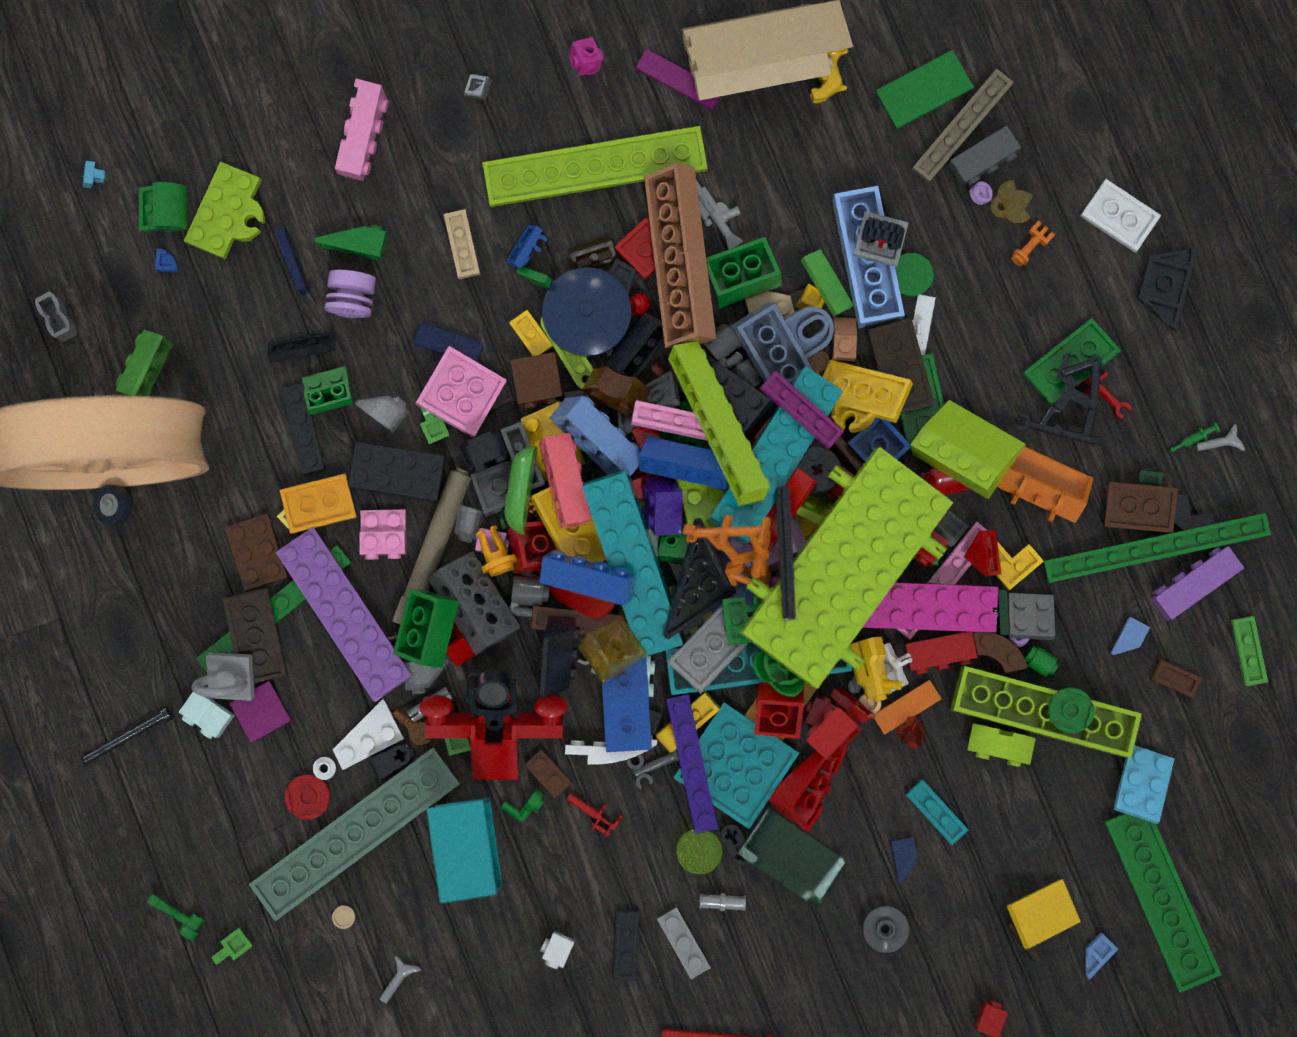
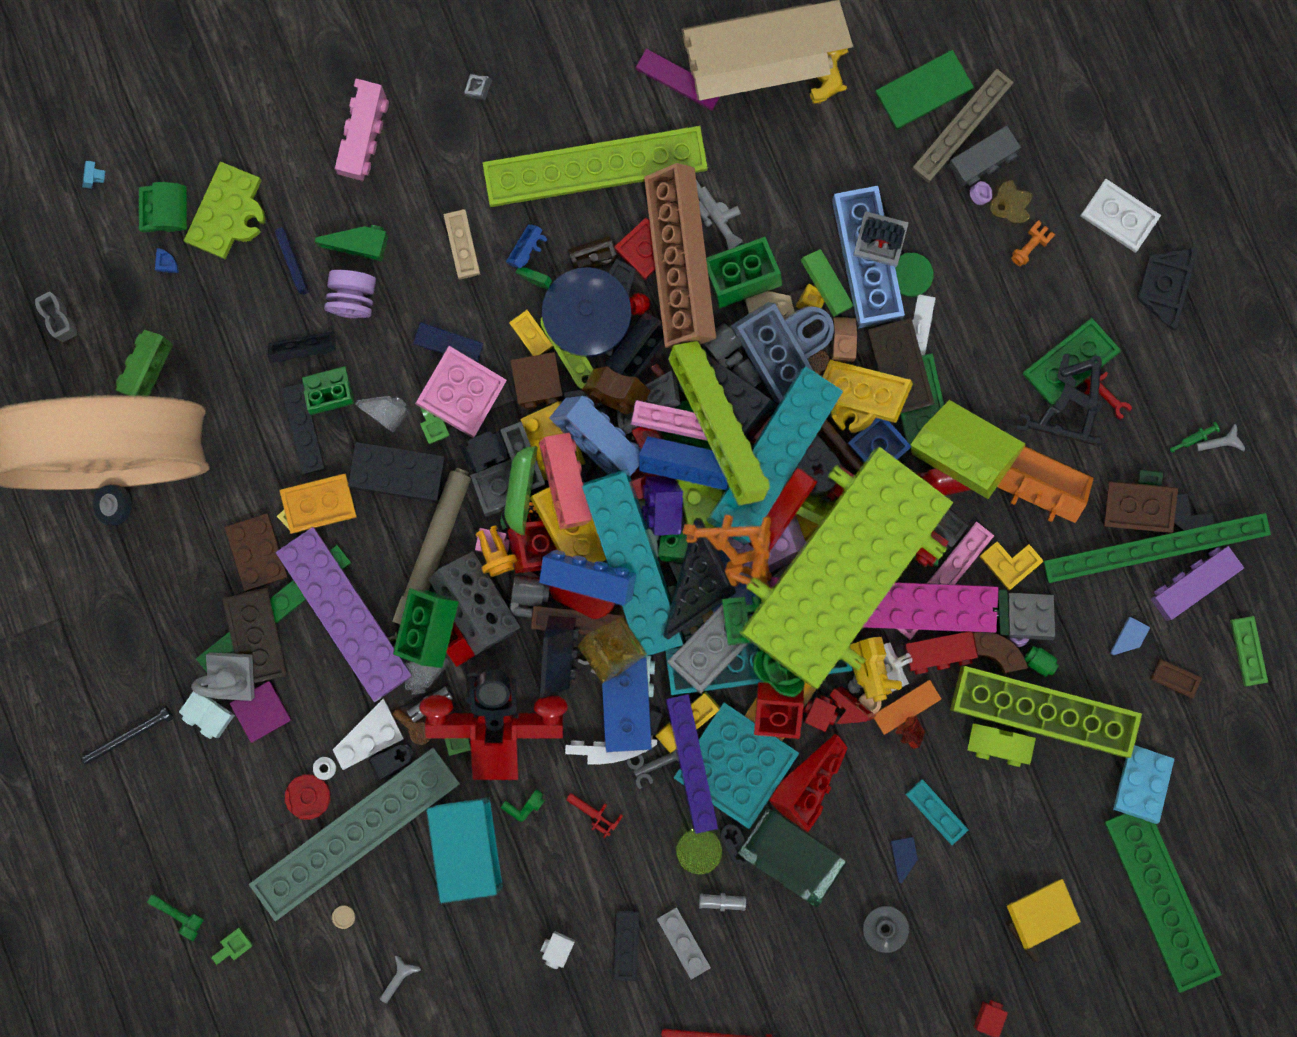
(383, 534): bright pink plate -> none
(468, 523): clear slope -> none
(548, 773): reddish brown plate -> none
(585, 56): dark pink brick -> none
(785, 553): black axle -> none
(801, 410): magenta tile -> none
(833, 733): red brick -> none
(984, 553): red slope -> none
(1070, 710): green tile -> none
(1097, 954): medium blue tile -> none

